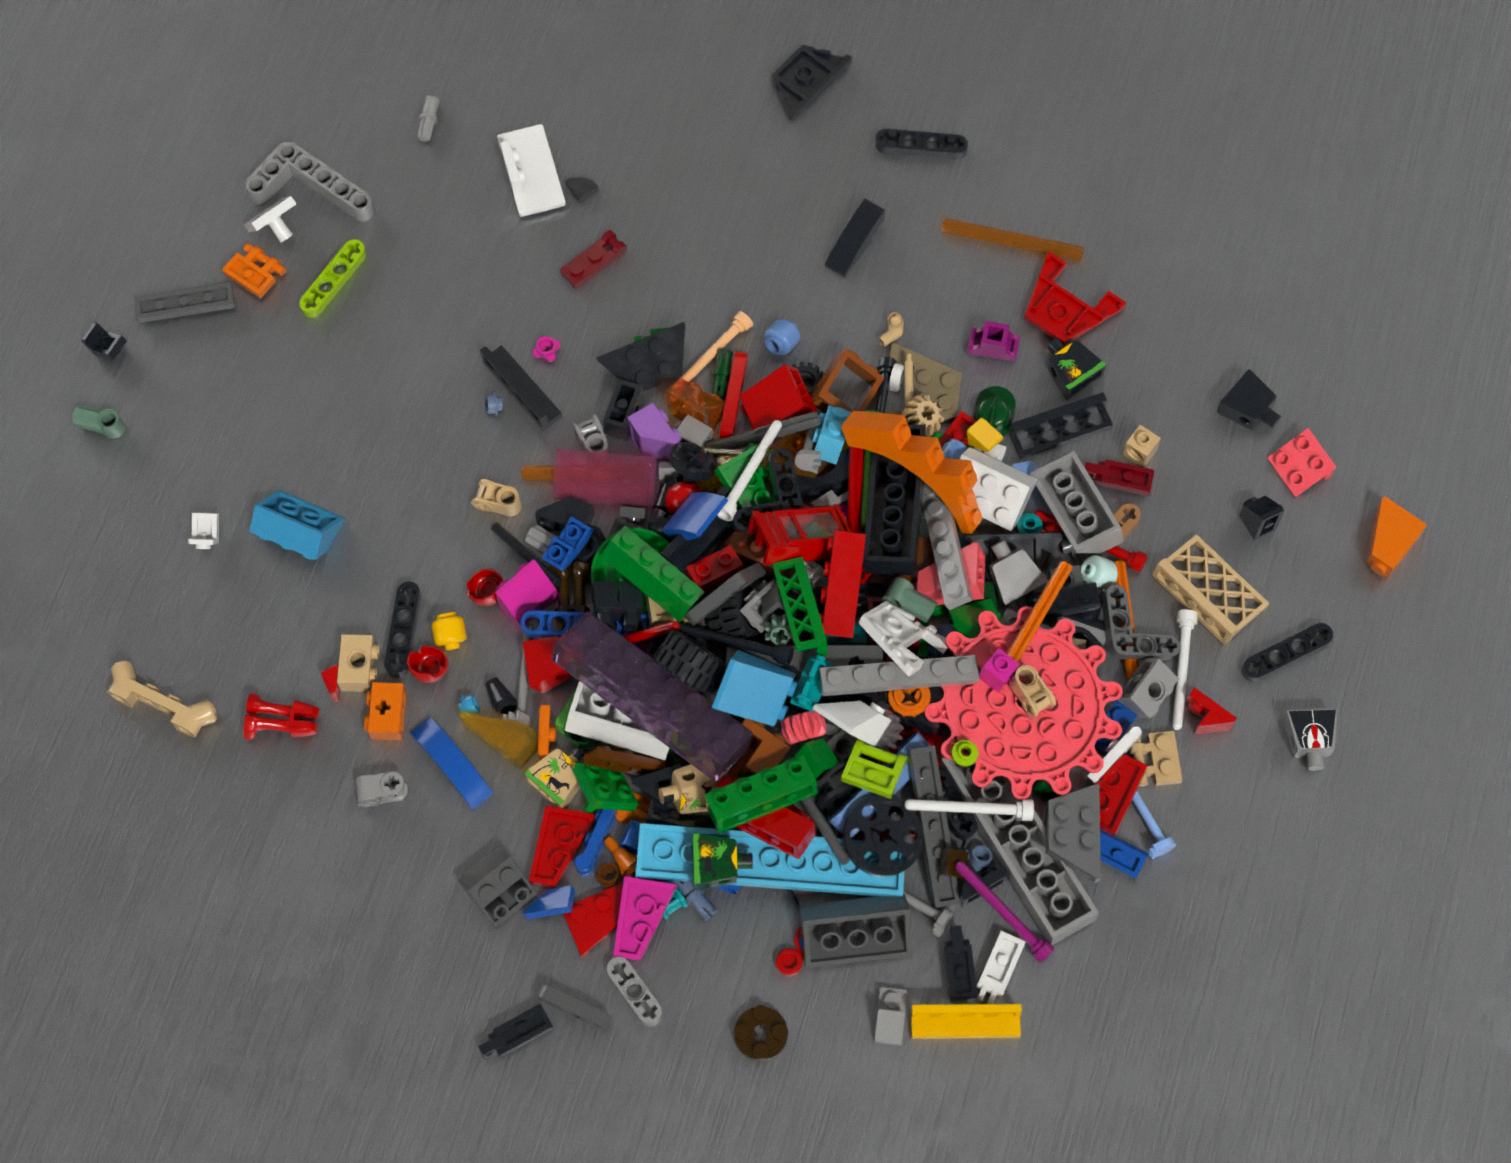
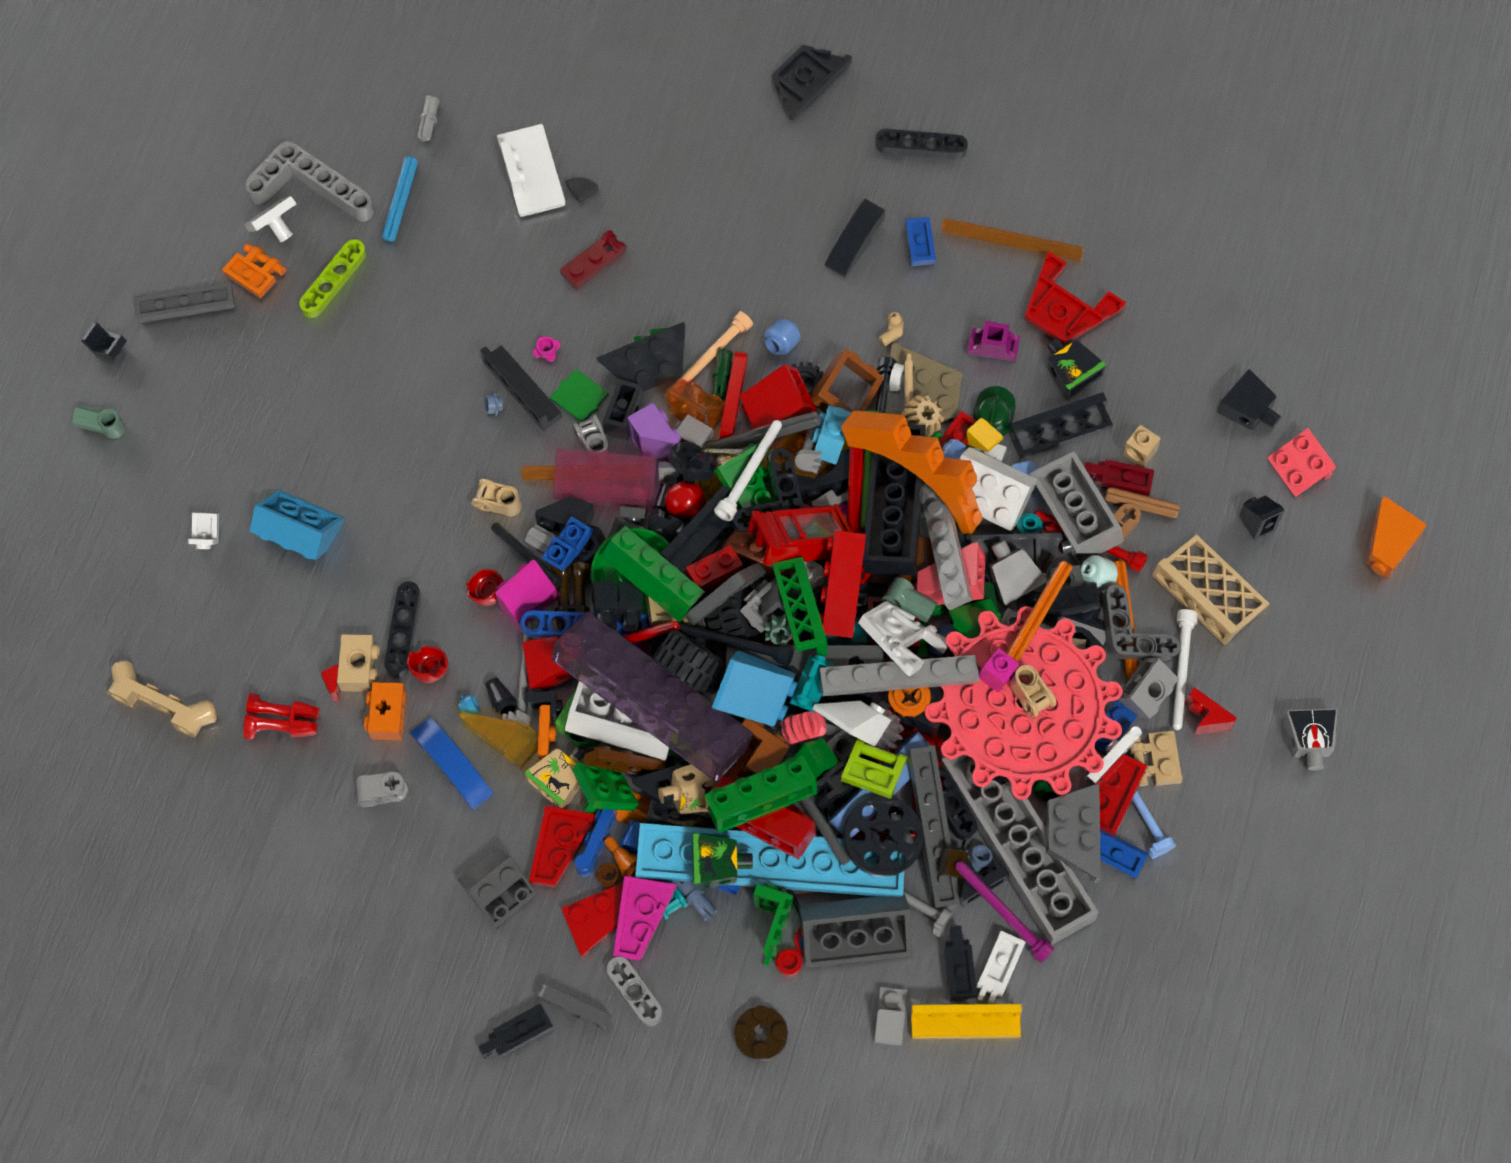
(399, 199): none -> dark azure axle
(449, 631): yellow head -> none
(543, 697): none -> black bracket
(552, 902): blue tile -> none
(579, 395): none -> green piece
(695, 515): blue slope -> none
(776, 902): none -> green plate
(920, 241): none -> blue plate
(961, 759): lime plate -> none
(1021, 809): white piece -> none
(1142, 502): none -> medium nougat axle
(1285, 649): black beam -> none

